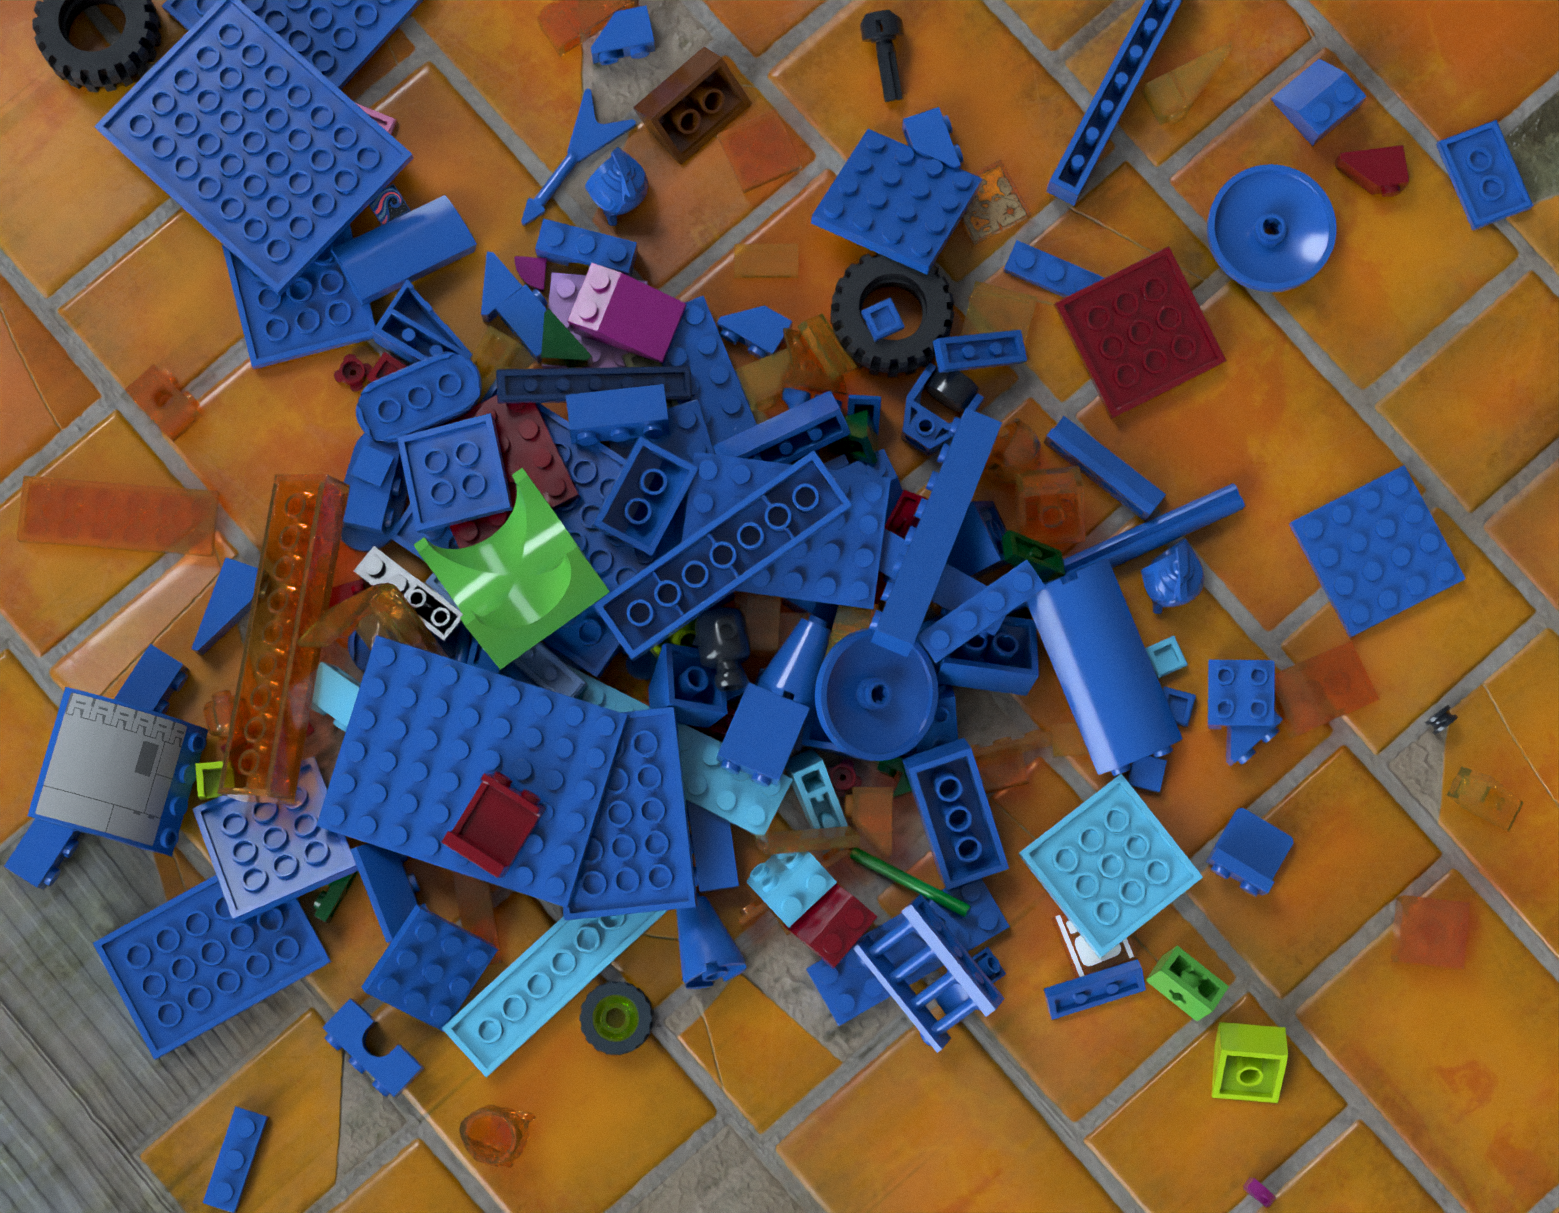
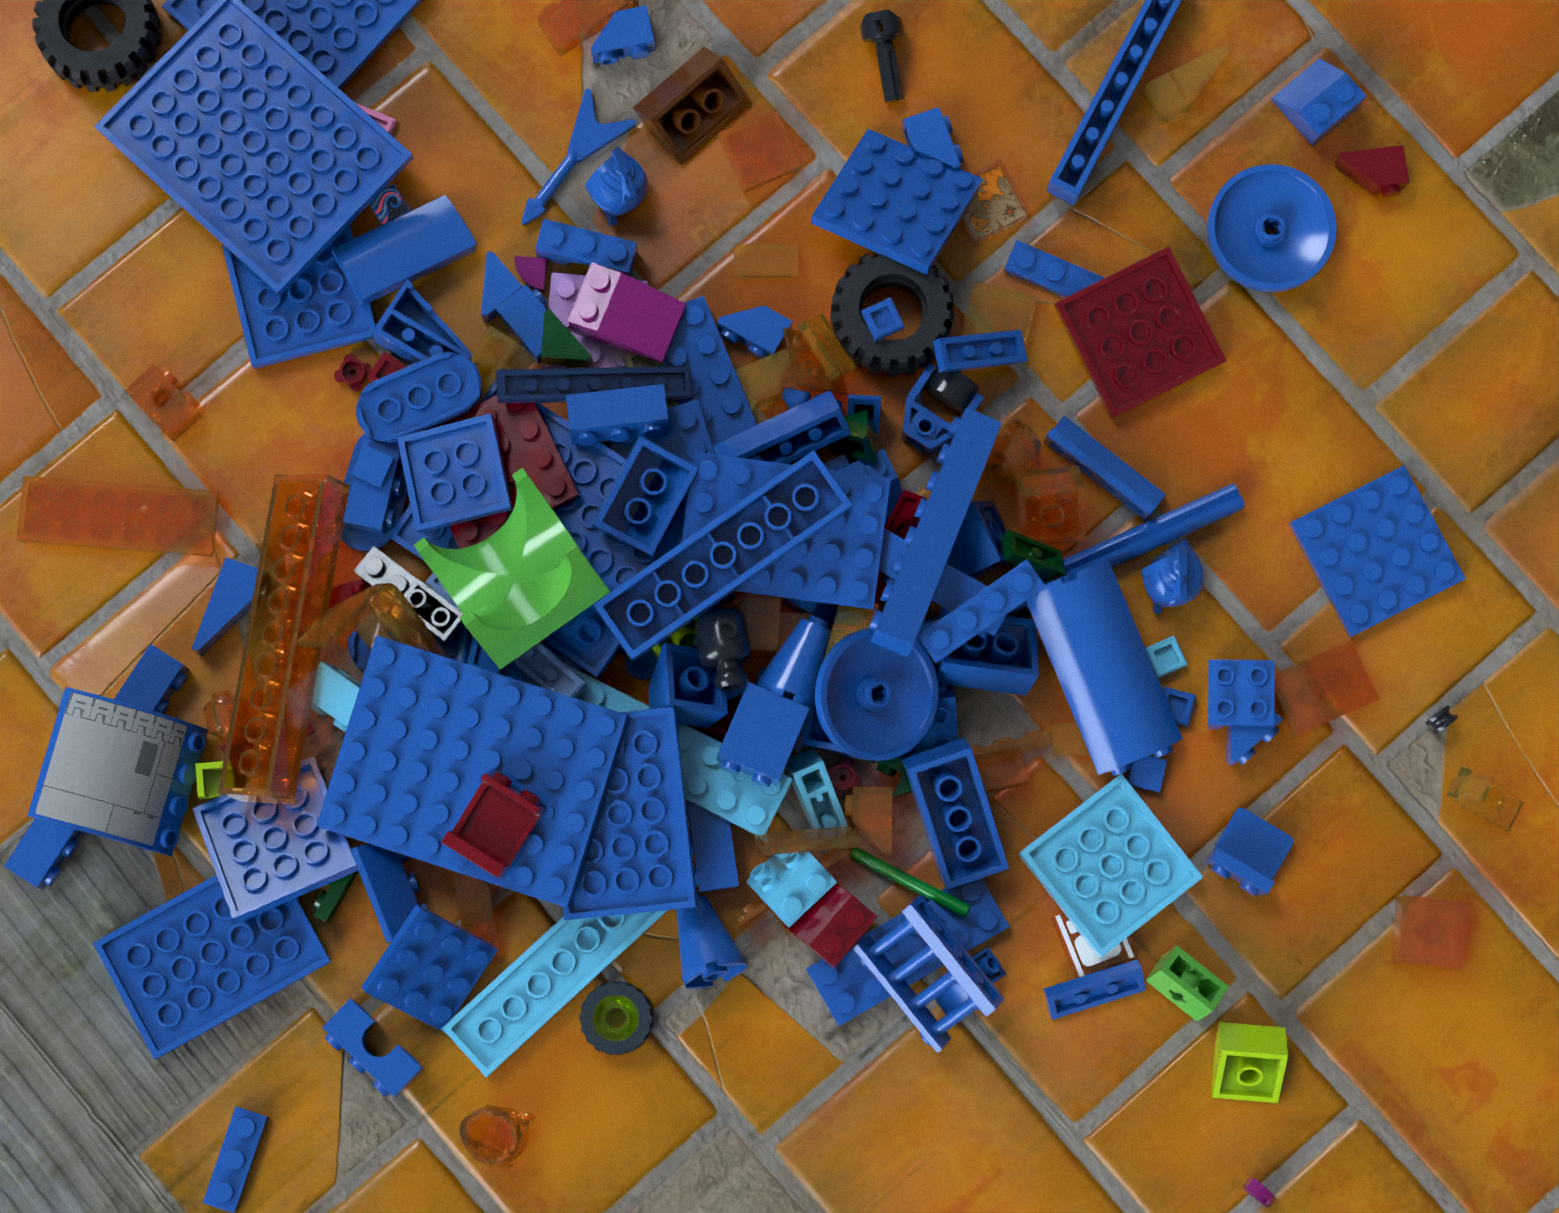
(1484, 175): blue tile -> none

